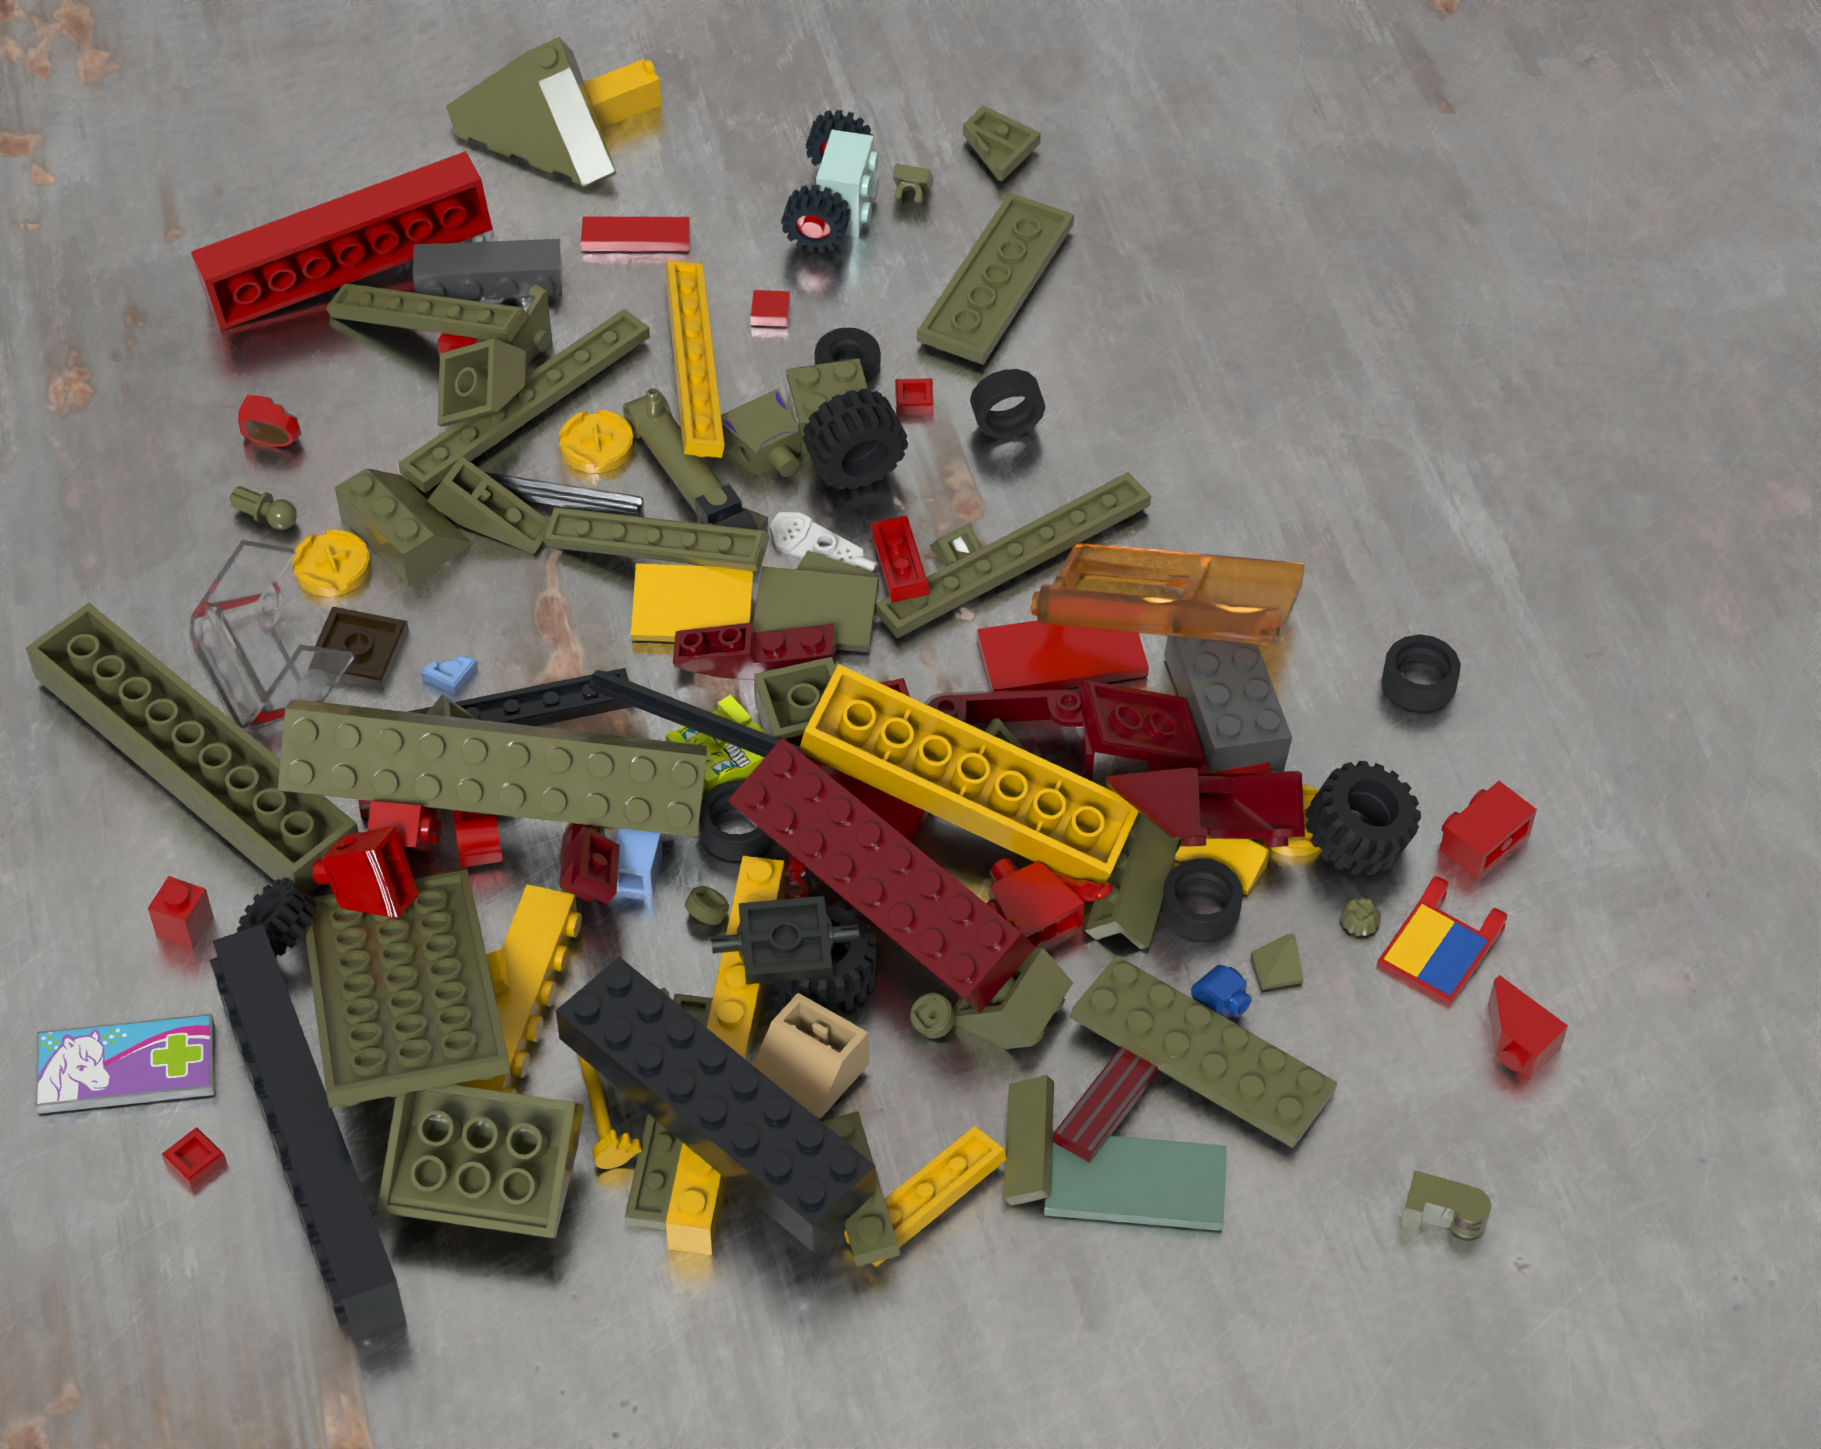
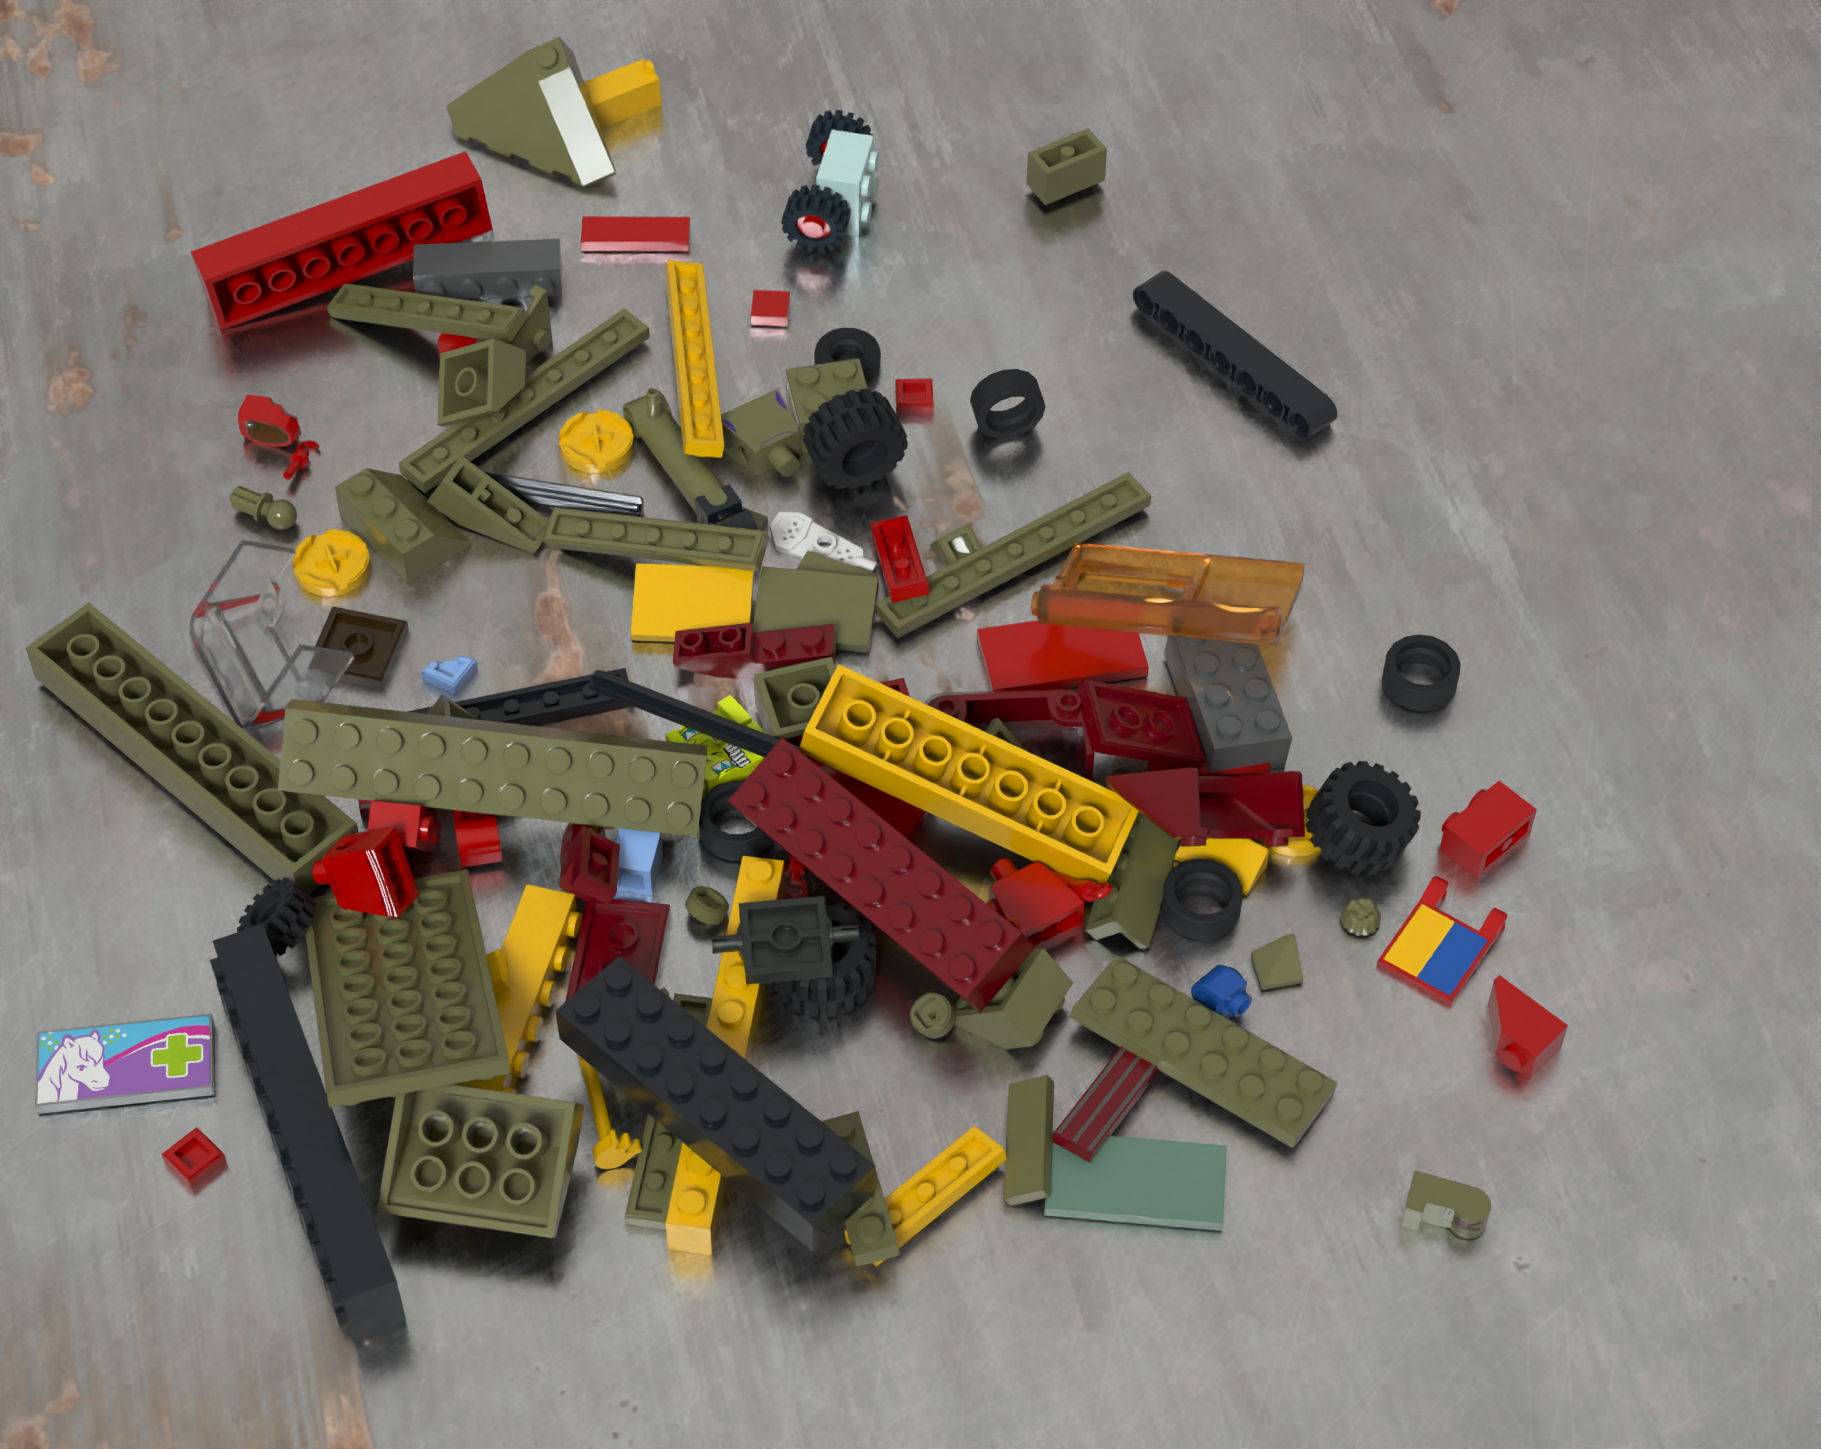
(180, 912): red brick -> none
(299, 458): none -> red hand
(620, 929): none -> dark red tile
(812, 1054): tan slope -> none
(913, 179): olive tile -> none
(995, 278): olive plate -> none
(999, 140): olive wing -> none
(1066, 166): none -> olive brick
(1235, 355): none -> black beam

